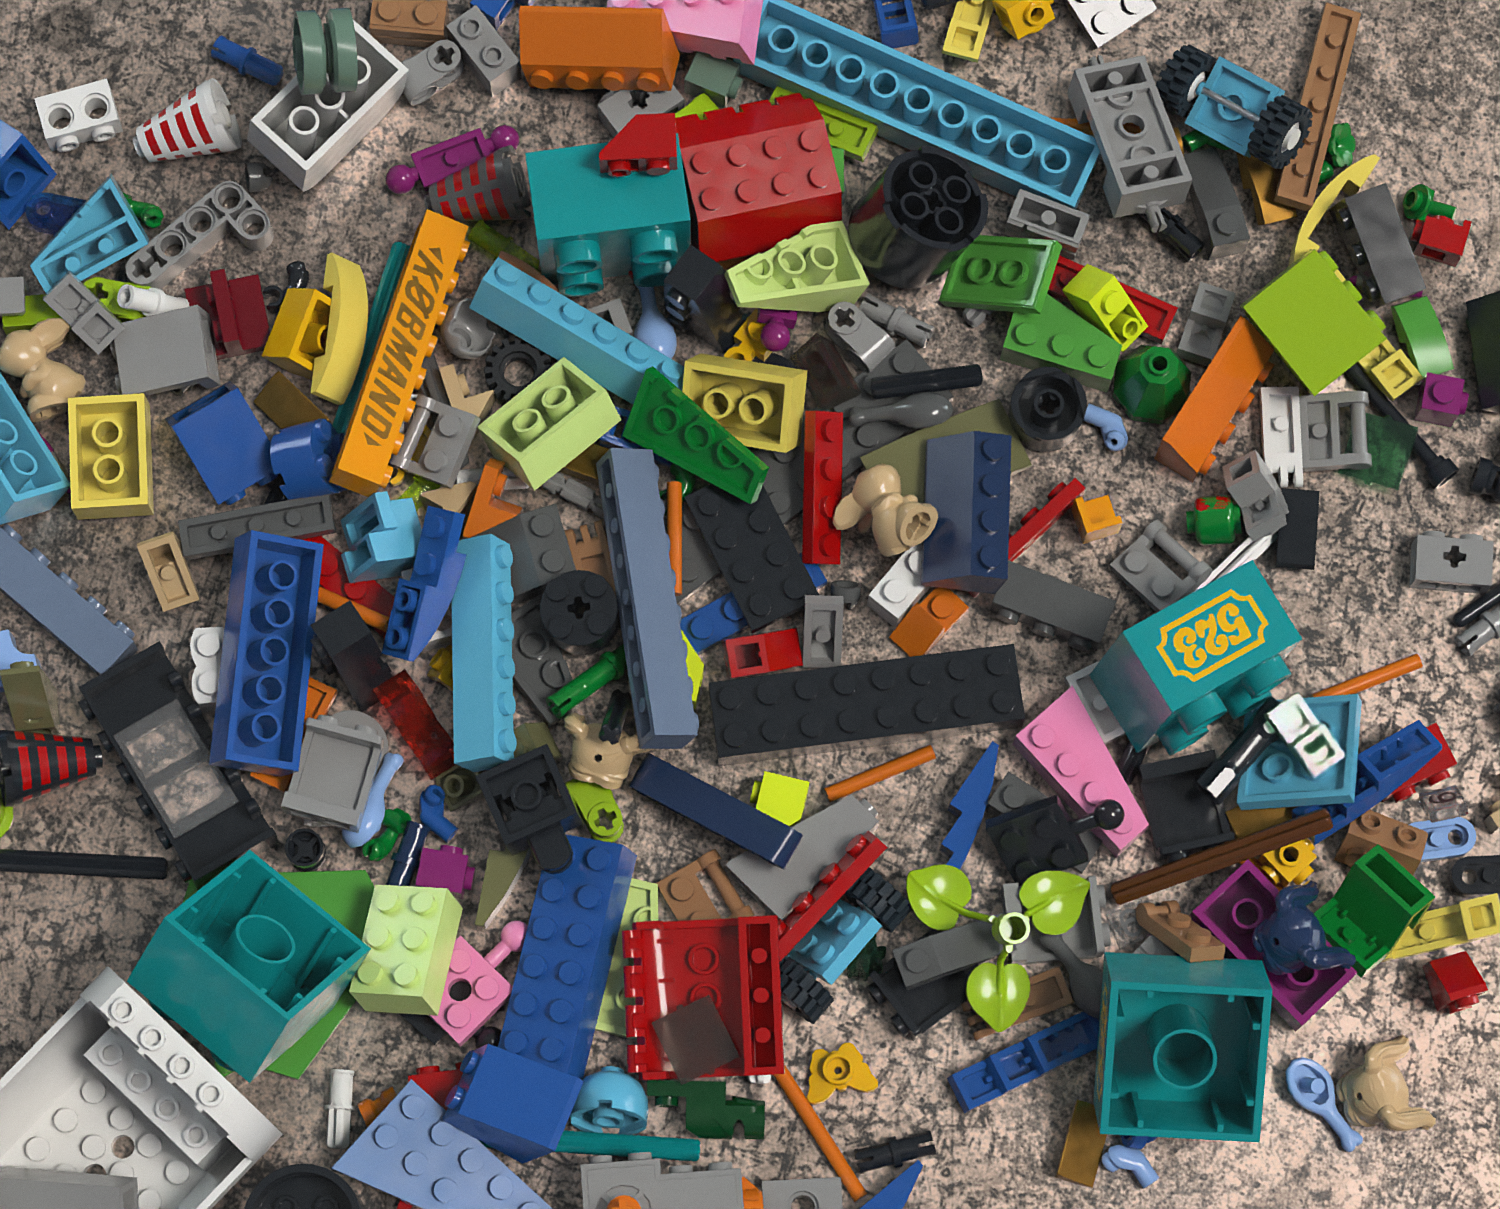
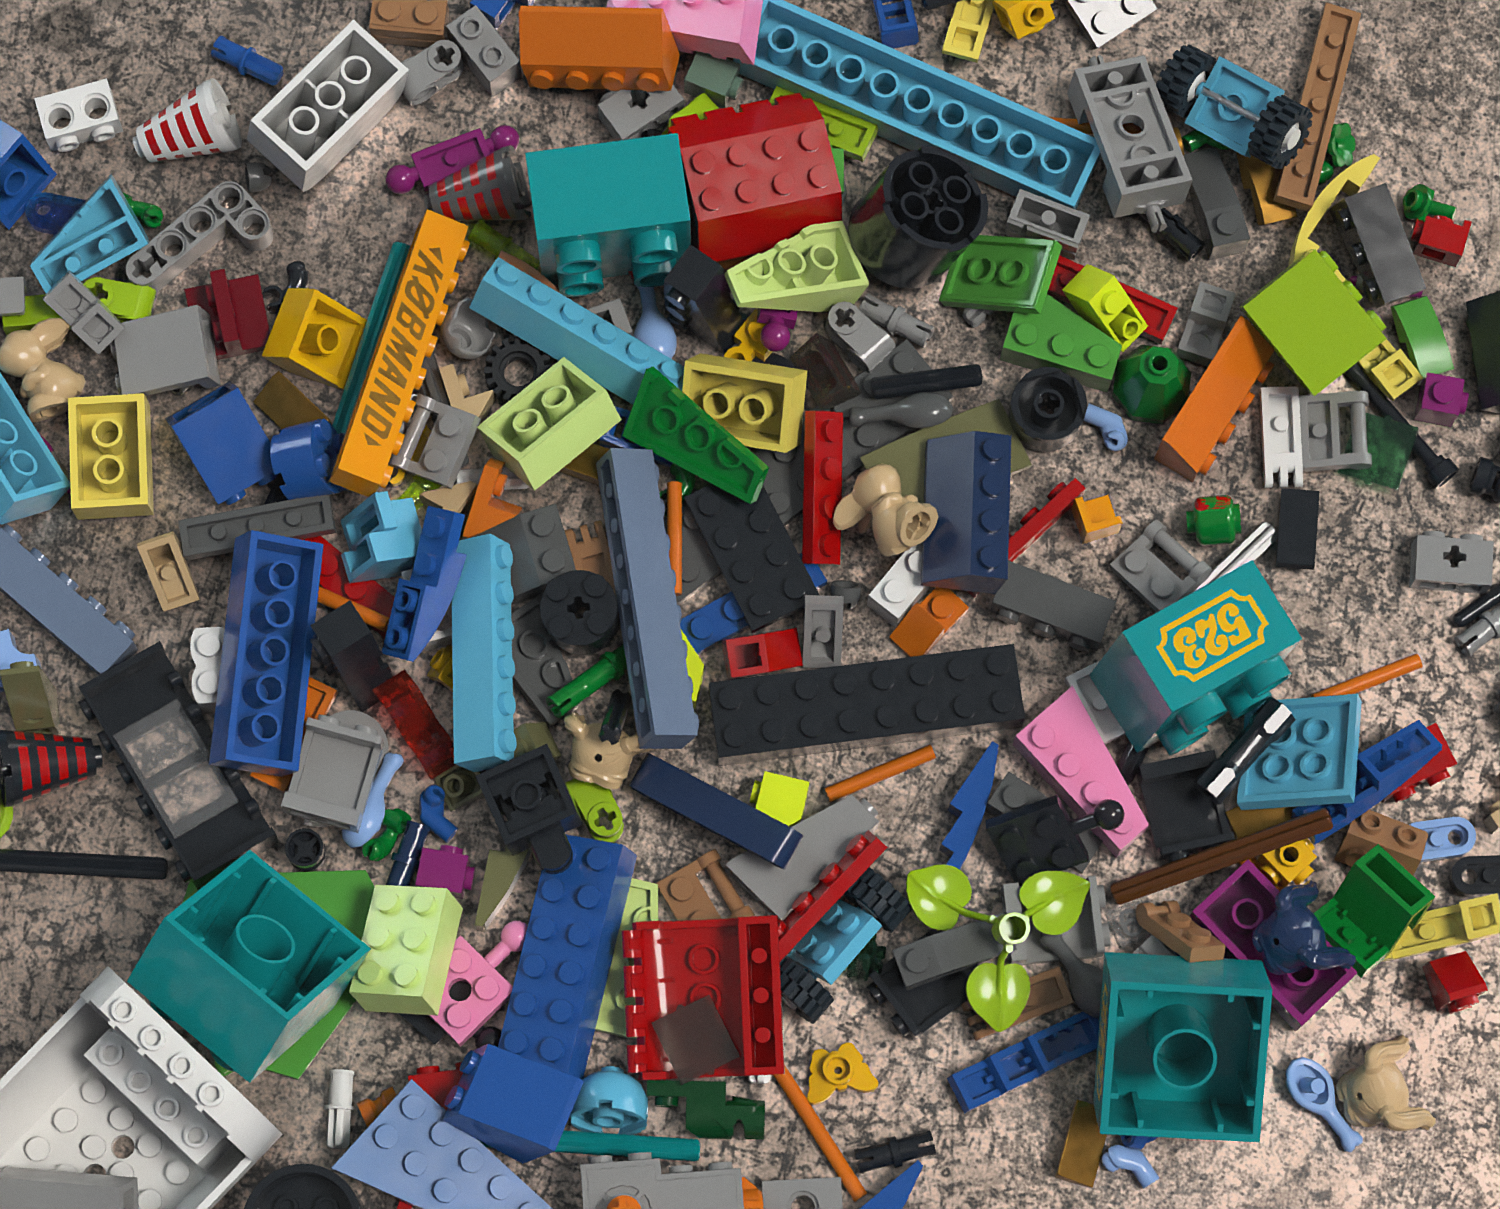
(149, 301): white pin -> none
(325, 51): sand green wheel -> none
(346, 332): light yellow slope -> none
(575, 493): light grey axle -> none
(642, 145): red slope -> none
(1256, 494): light grey brick -> none
(1304, 735): slope -> none
(1443, 803): clear tile -> none

